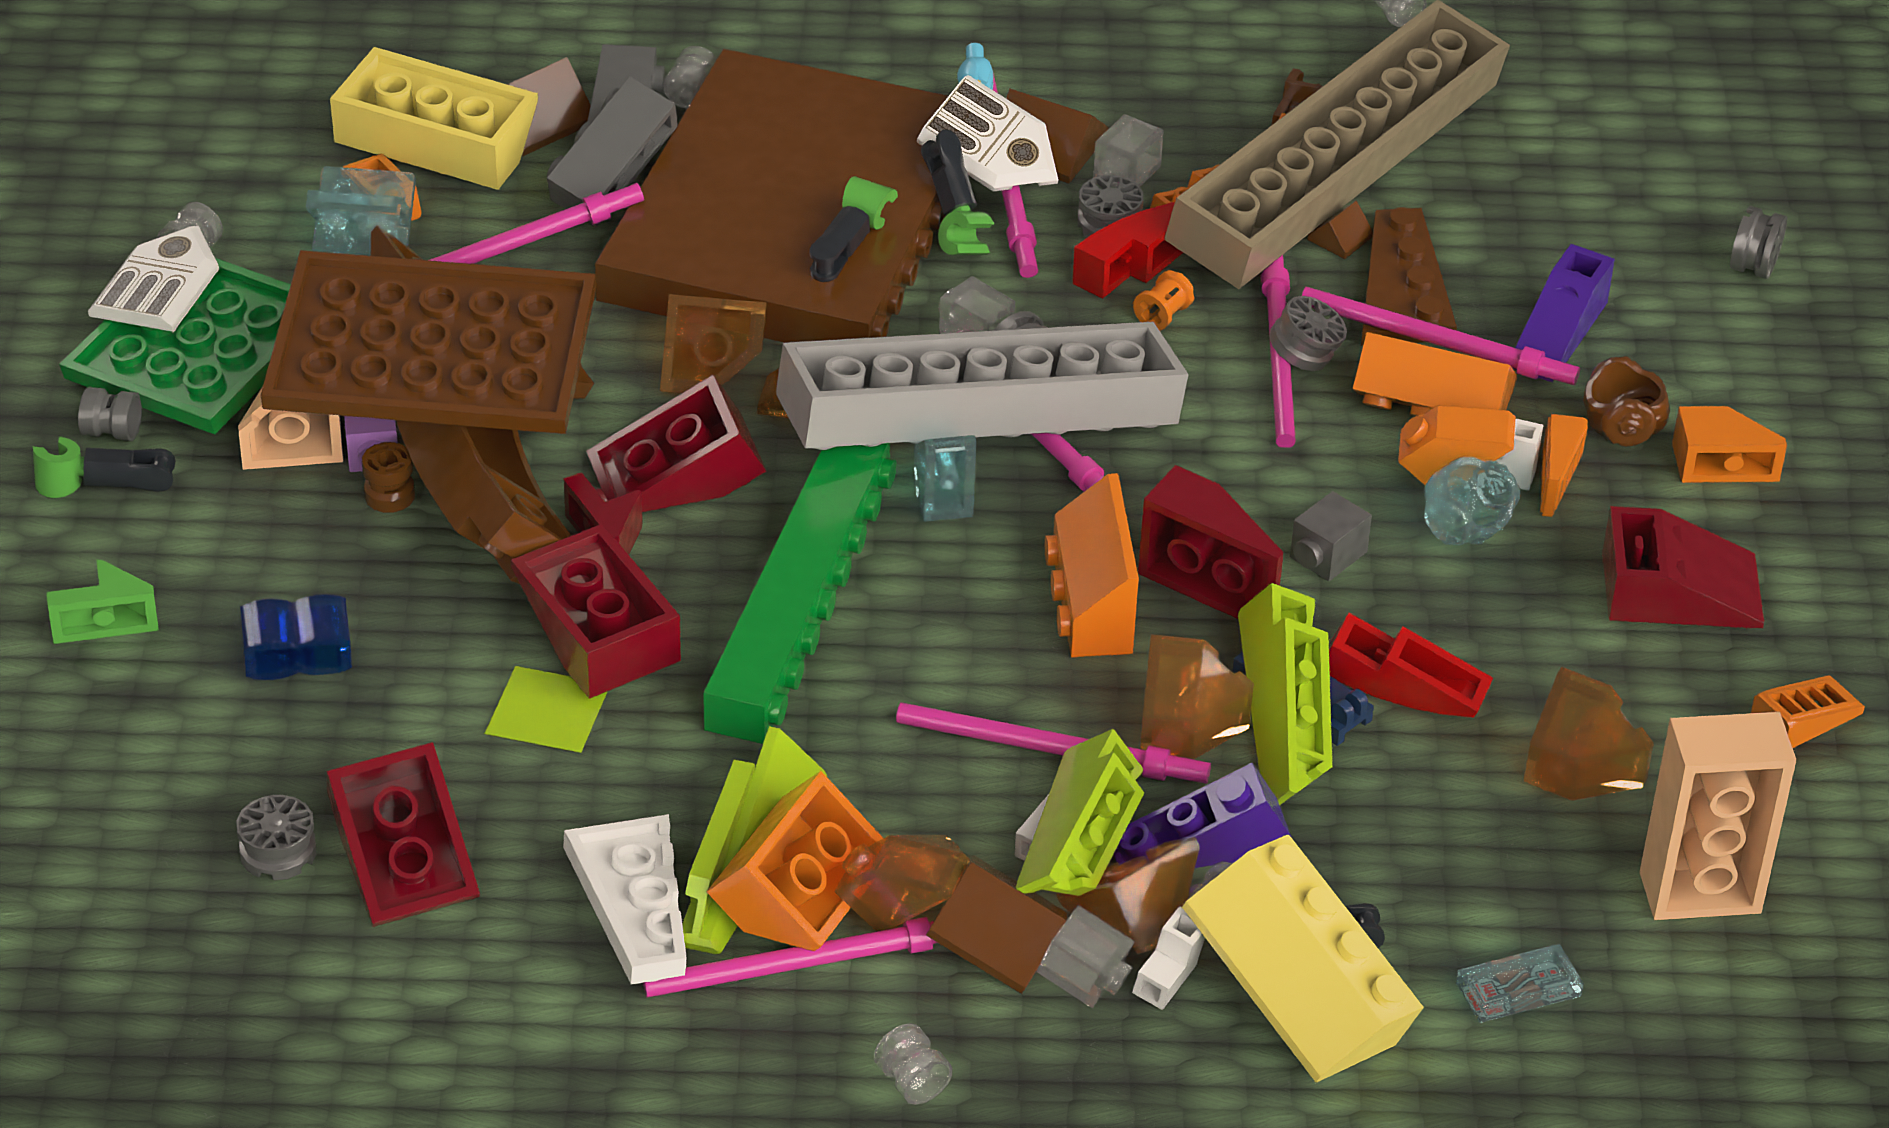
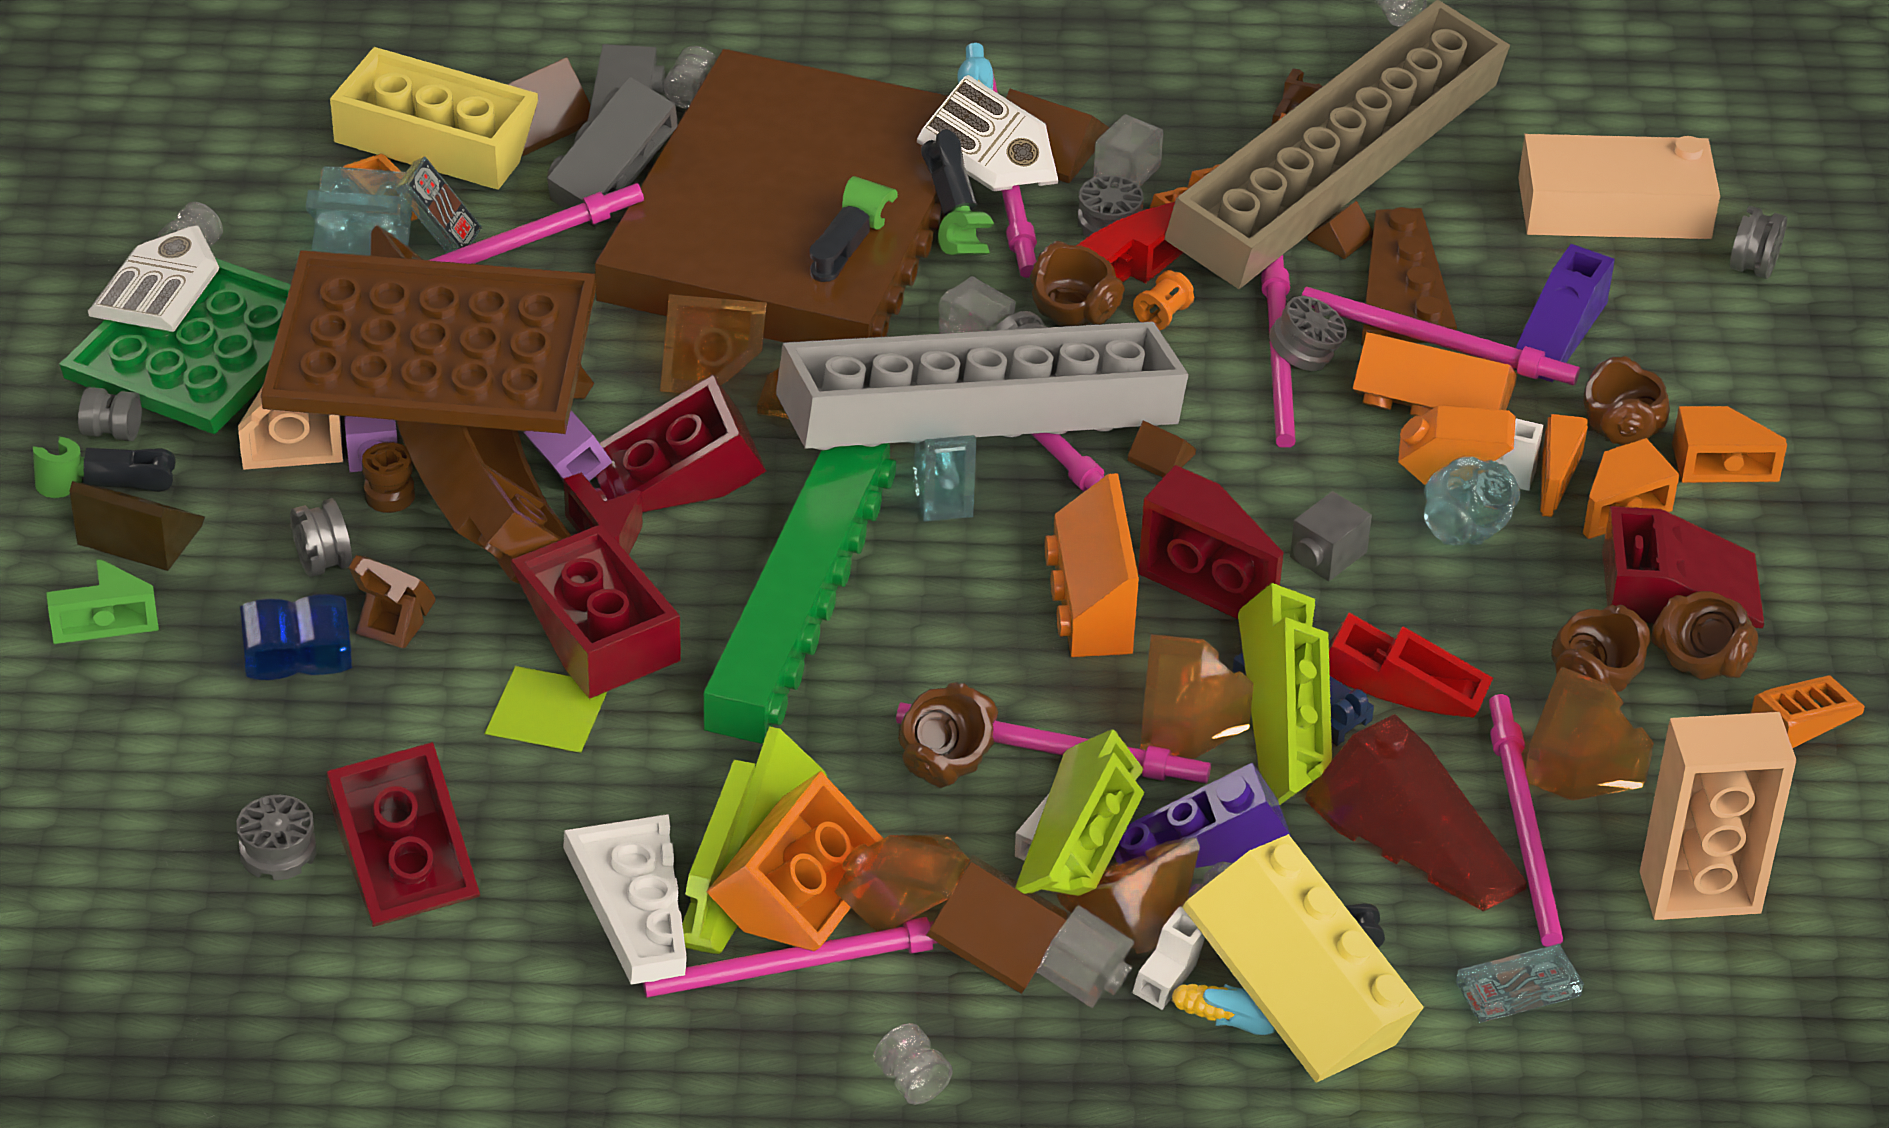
(131, 525): none -> dark brown slope
(320, 537): none -> flat silver wheel
(389, 582): none -> reddish brown slope
(389, 621): none -> reddish brown slope
(438, 206): none -> tile
(571, 452): none -> medium lavender brick
(947, 733): none -> reddish brown hair
(1075, 285): none -> reddish brown hair
(1159, 450): none -> reddish brown slope
(1224, 1005): none -> medium azure piece
(1405, 801): none -> clear red wedge
(1509, 745): none -> dark pink bar
(1603, 645): none -> reddish brown hair
(1618, 186): none -> light nougat brick
(1630, 478): none -> orange slope
(1706, 635): none -> reddish brown hair

